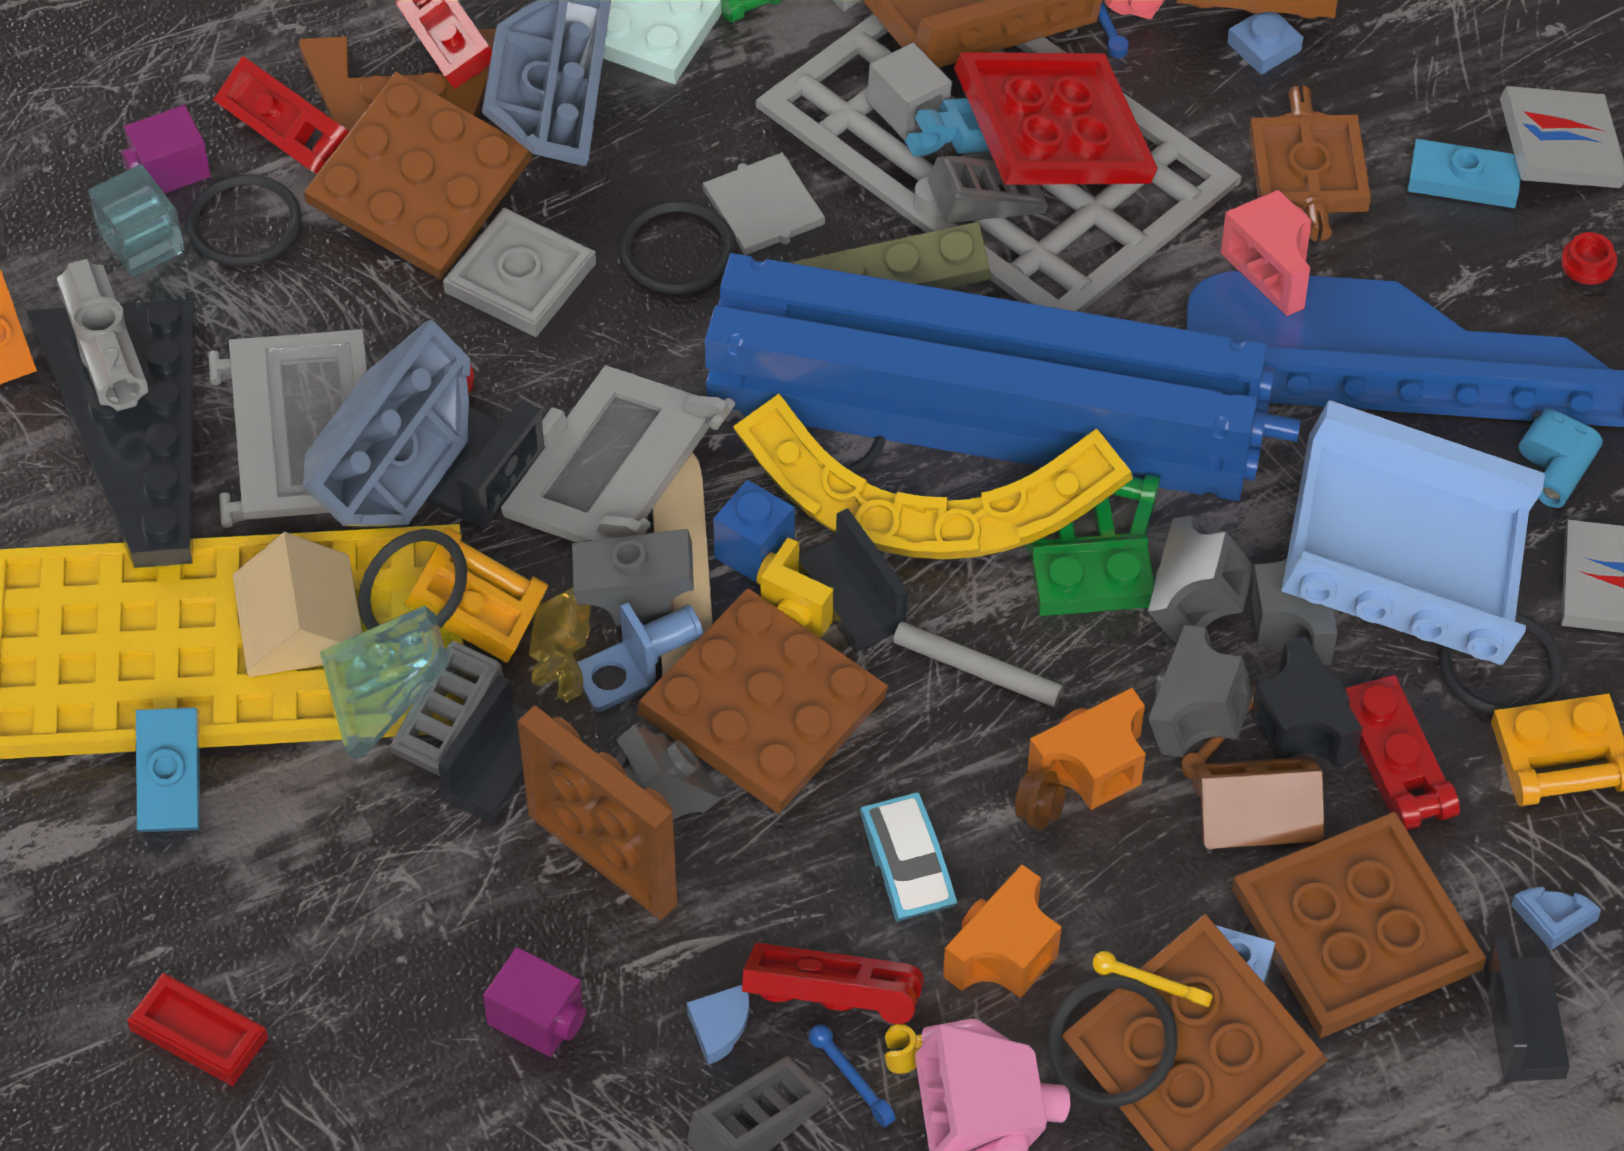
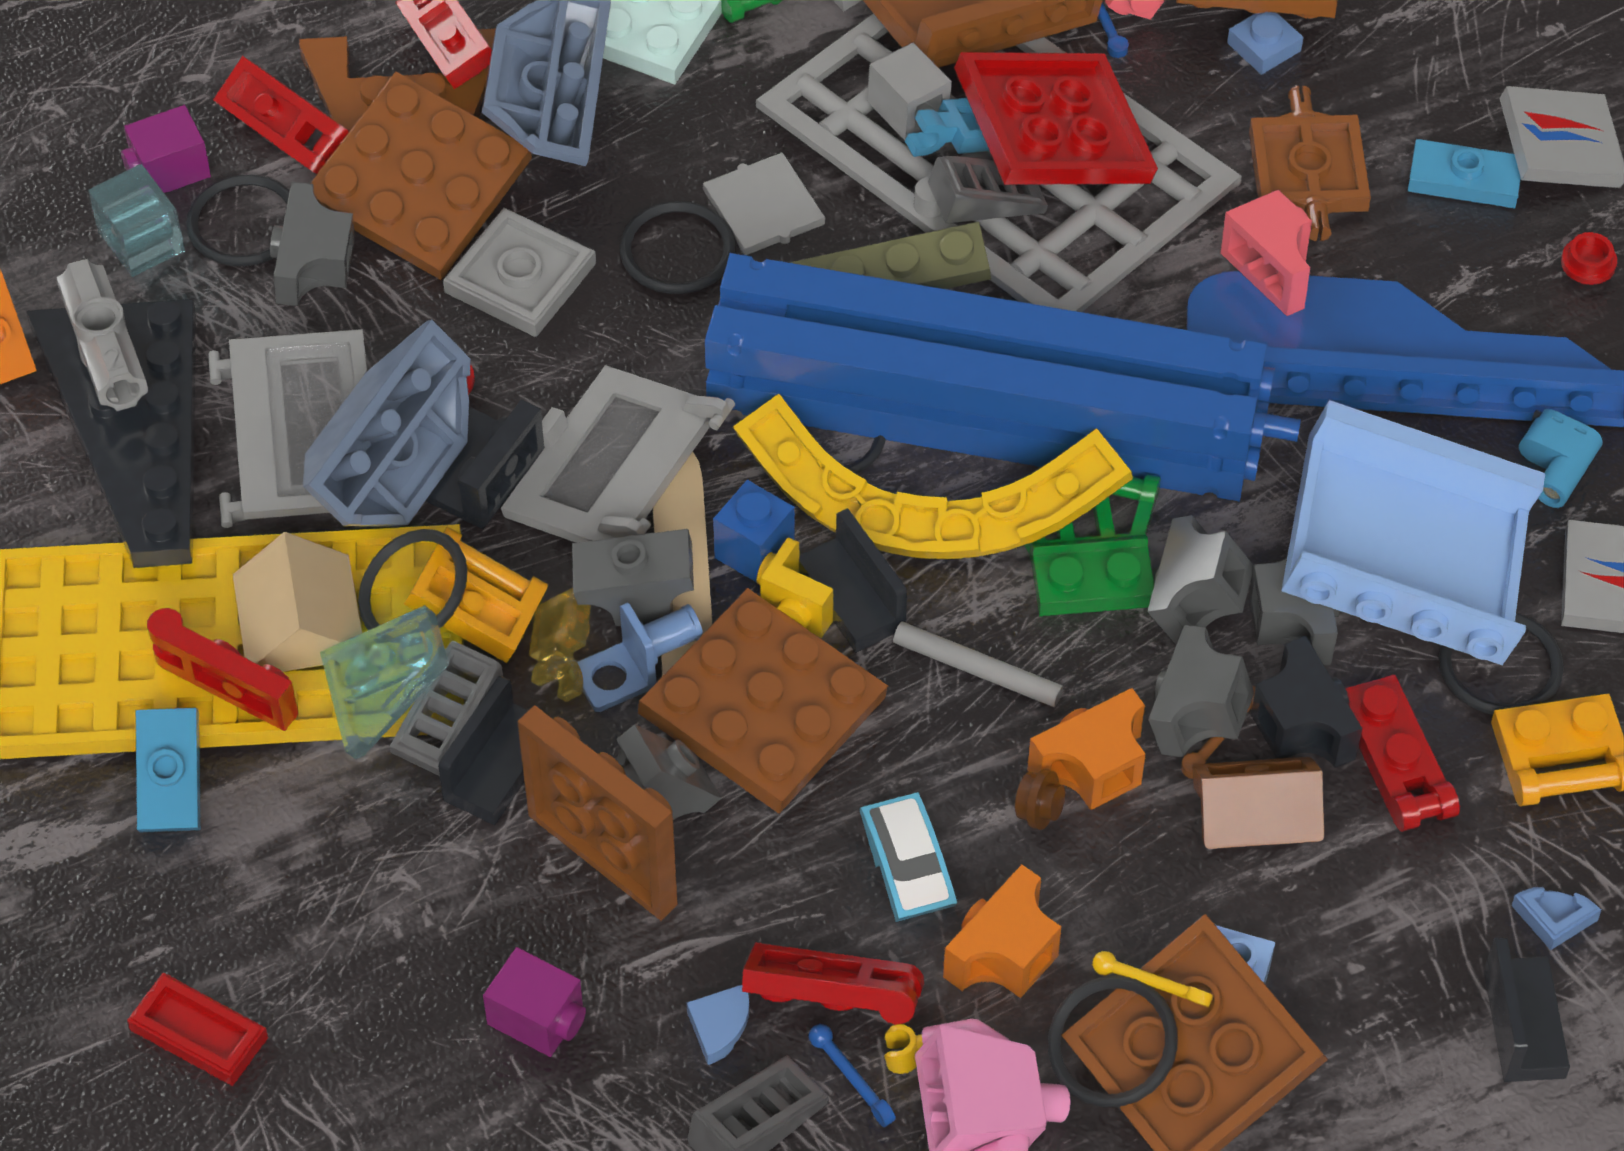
(222, 670): none -> red plate
(310, 246): none -> dark grey brick
(1358, 924): dark orange plate -> none

